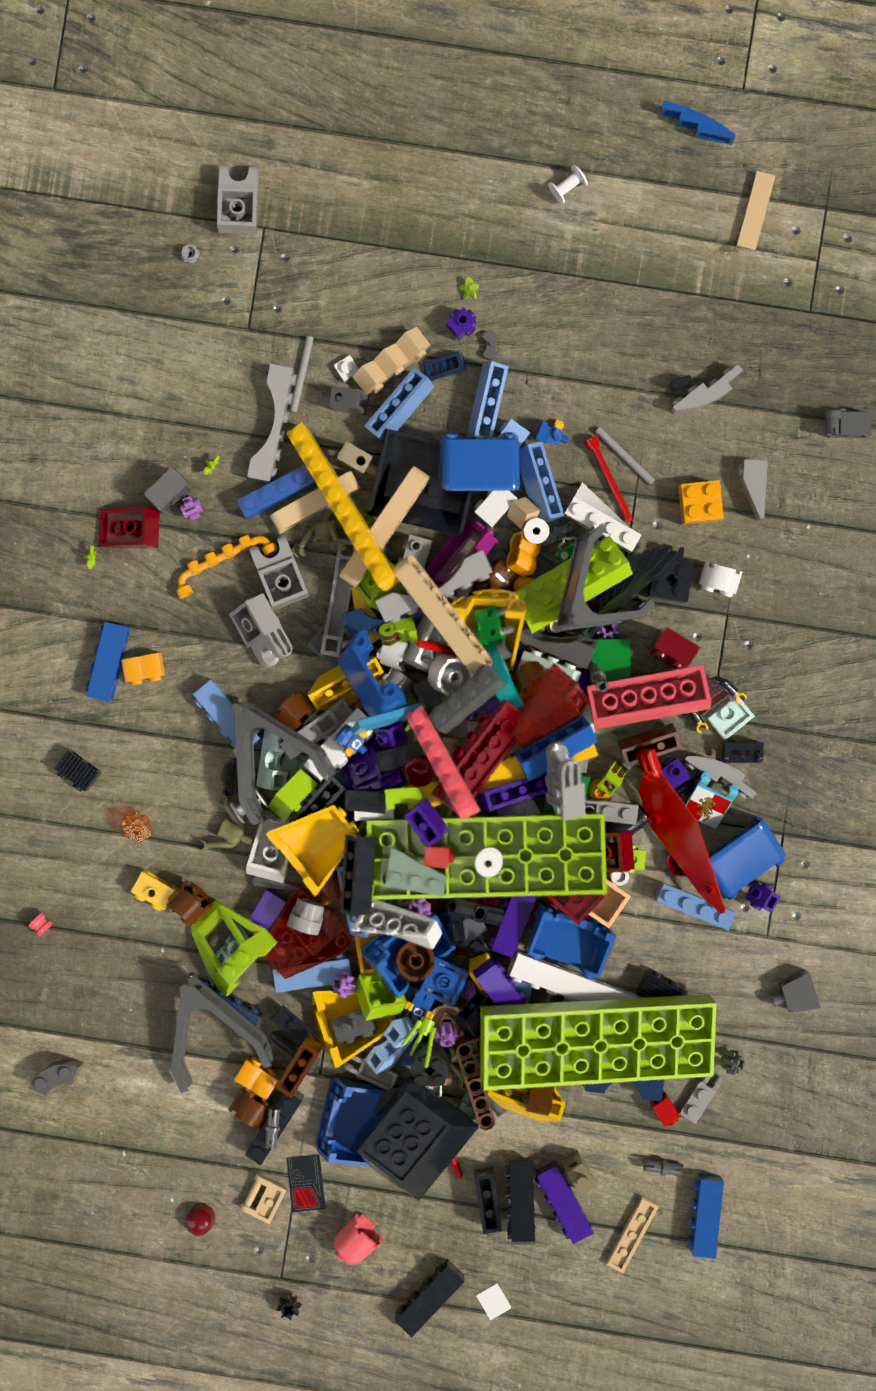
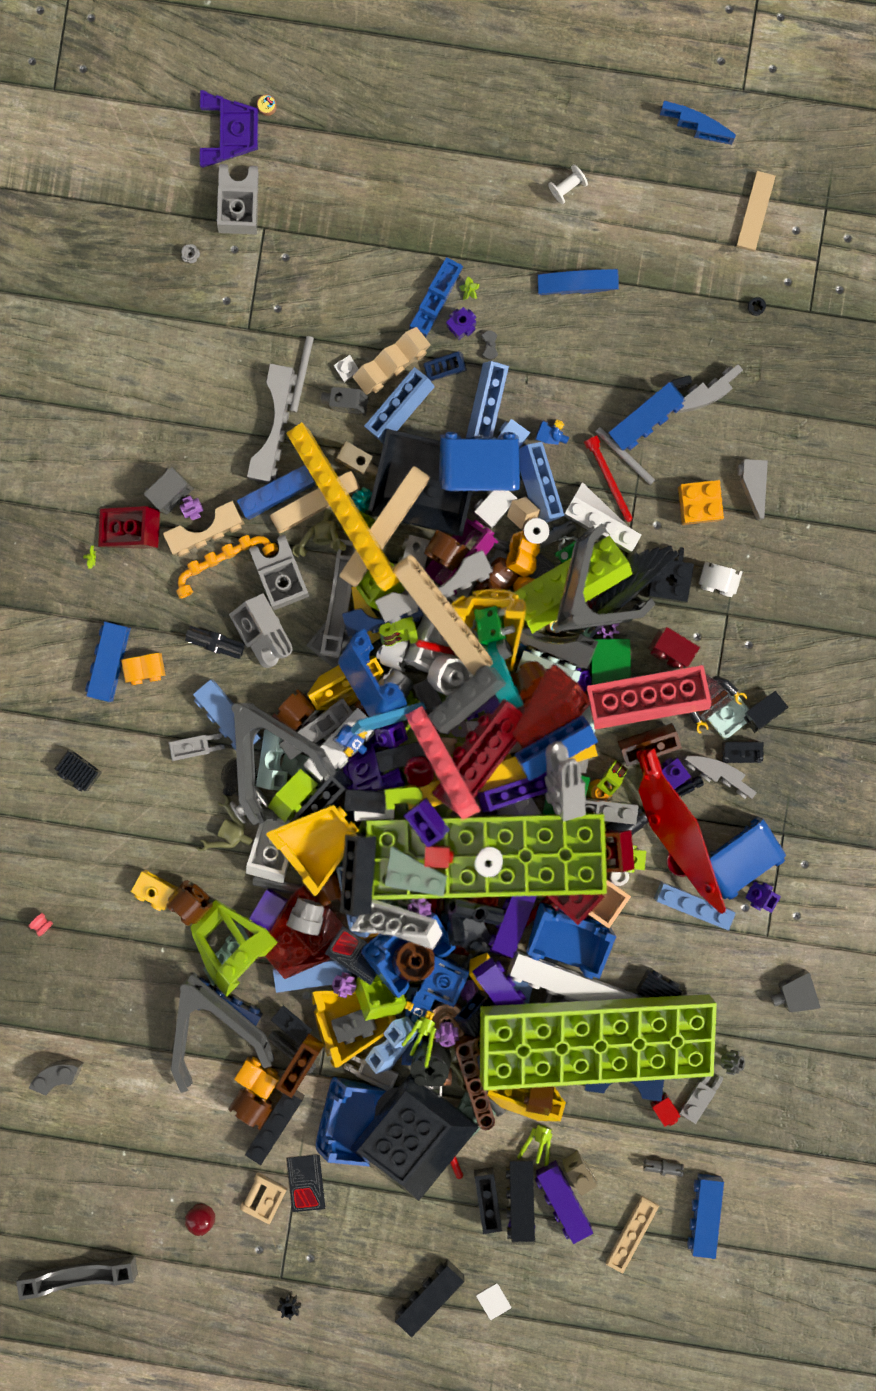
(46, 1281): none -> dark grey arch
(137, 827): clear orange brick -> none
(193, 747): none -> light grey hinge
(211, 465): lime plant -> none
(214, 642): none -> black piece
(226, 519): none -> tan arch
(237, 129): none -> dark purple wing
(266, 105): none -> tile
(272, 1127): dark grey pin -> none
(347, 951): none -> black sticker
(356, 1240): coral cylinder -> none
(362, 499): none -> teal gear
(436, 296): none -> blue slope
(446, 550): none -> reddish brown brick
(543, 1136): none -> lime plant
(578, 282): none -> blue slope
(597, 677): dark grey pin -> none
(647, 416): none -> blue brick
(708, 804): flag -> none
(751, 308): none -> black bush
(765, 711): none -> black hinge
(848, 424): dark grey hinge -> none

